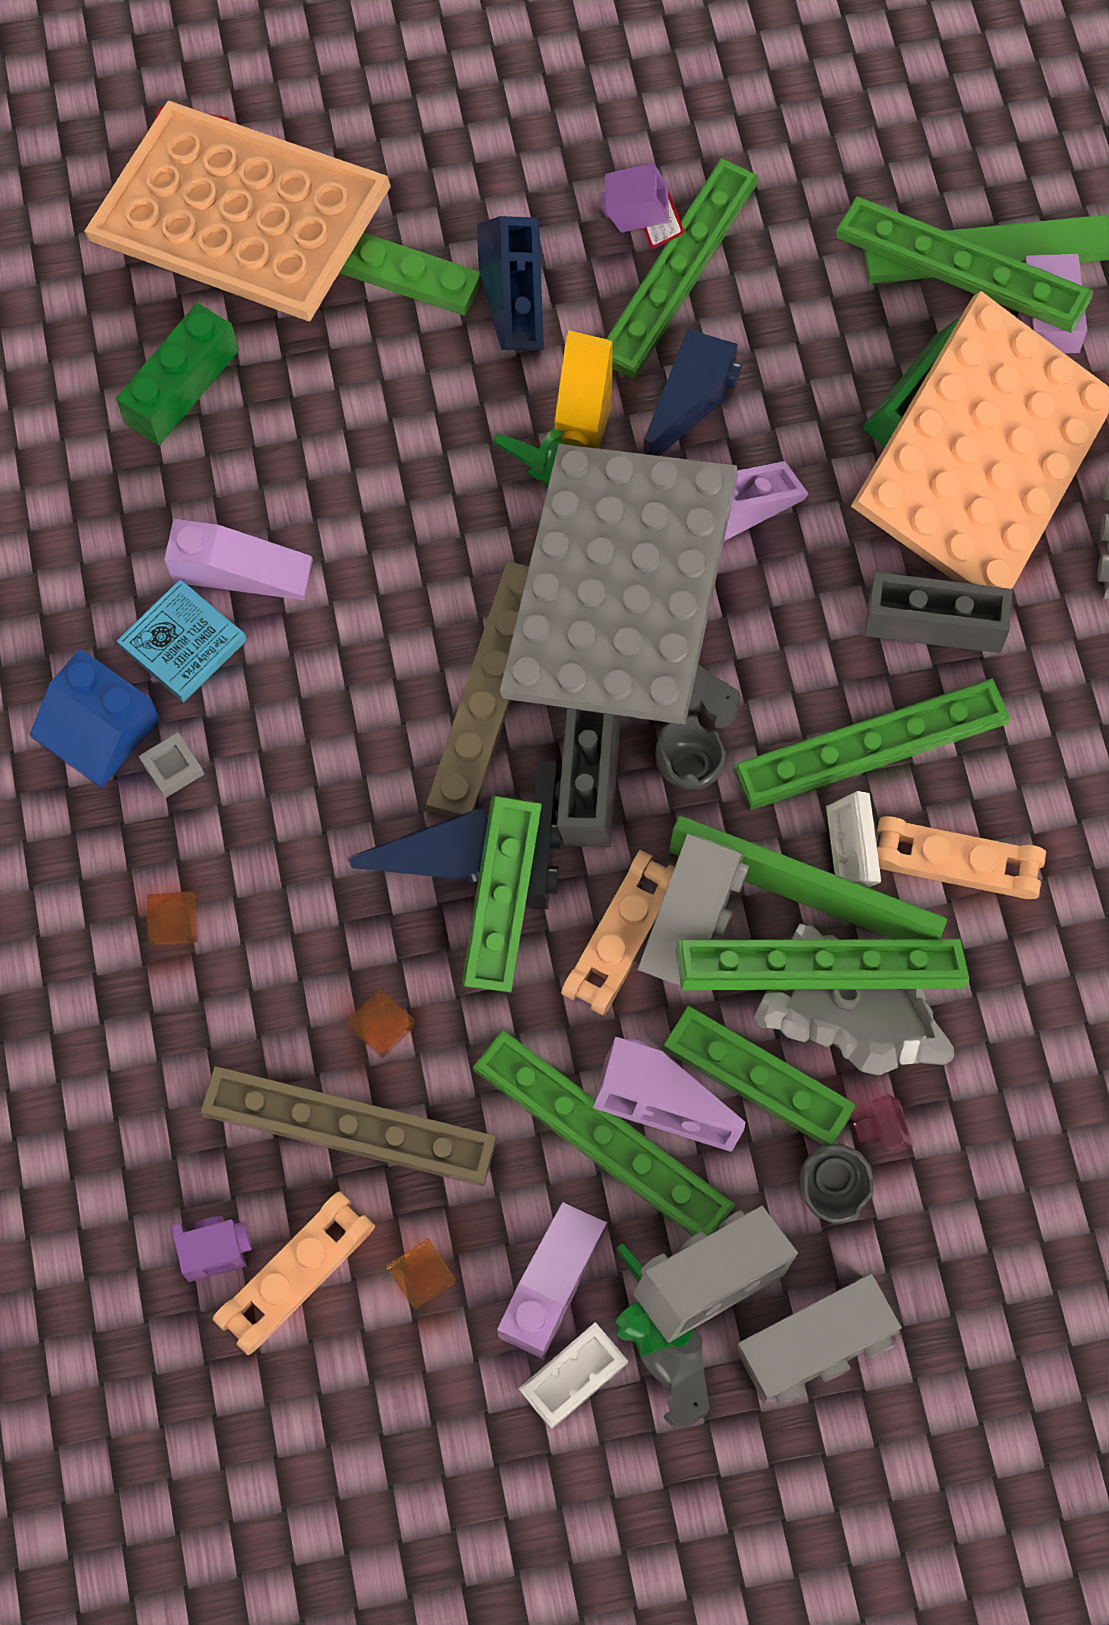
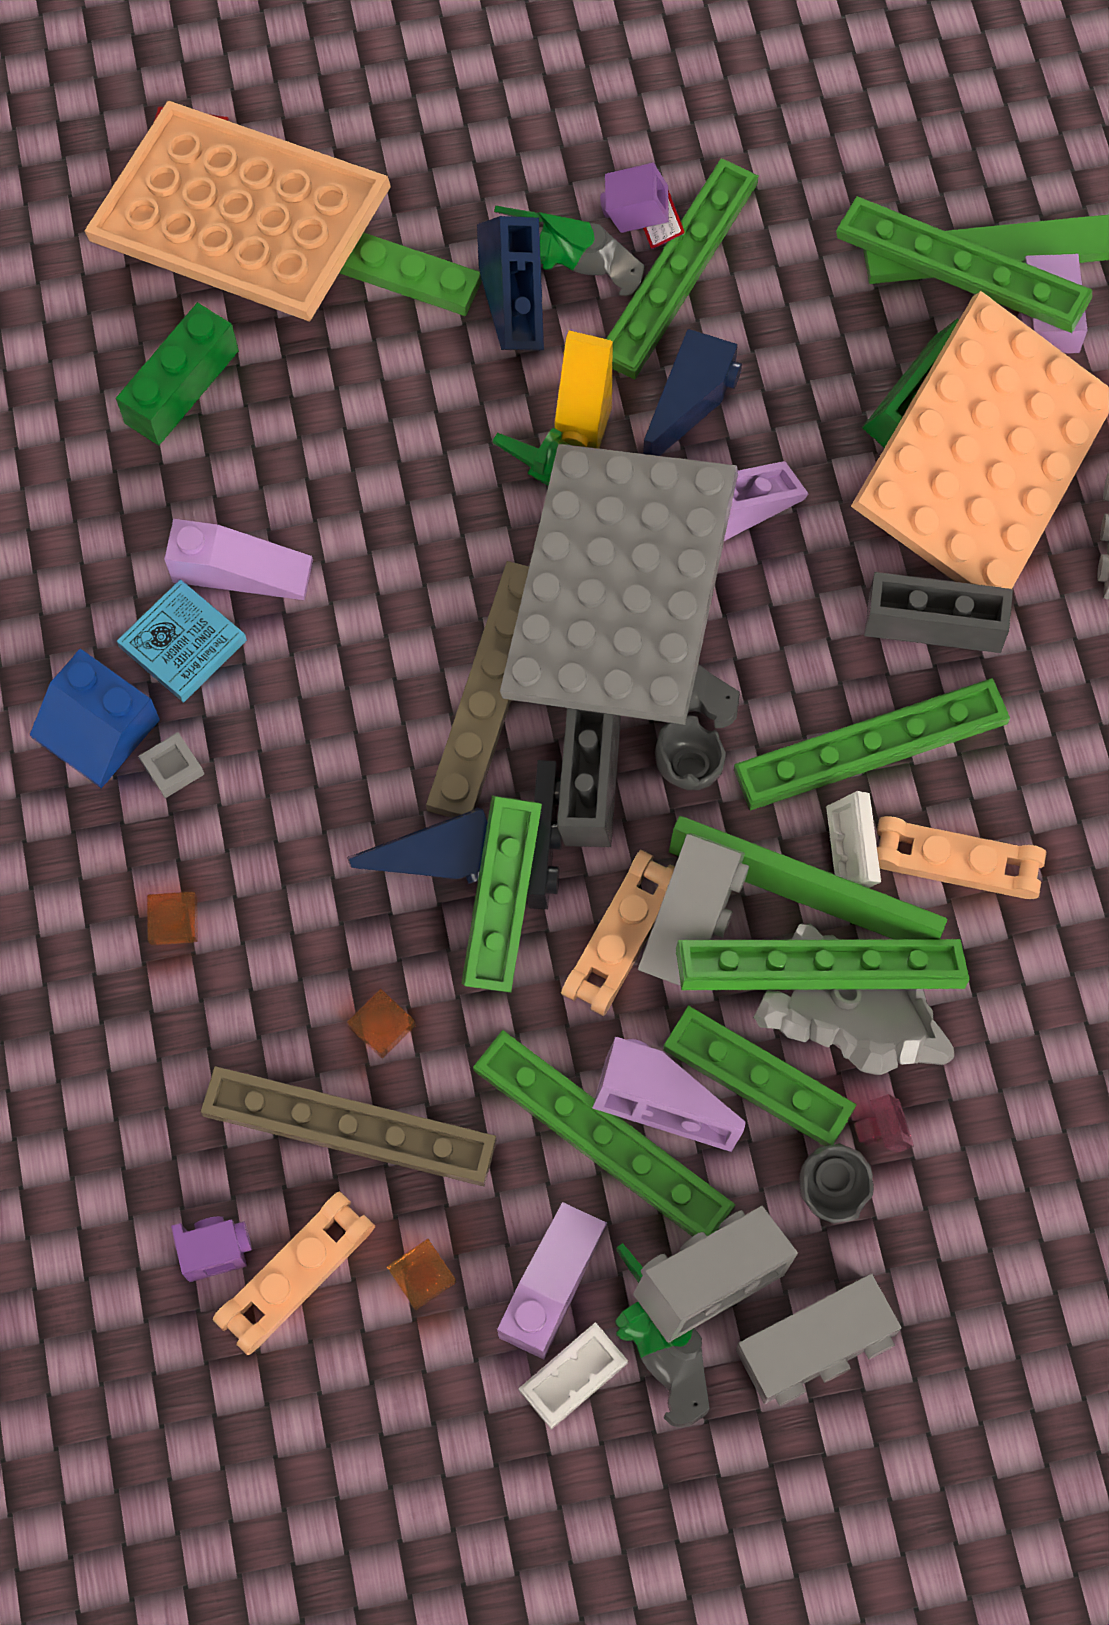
(583, 249): none -> animal

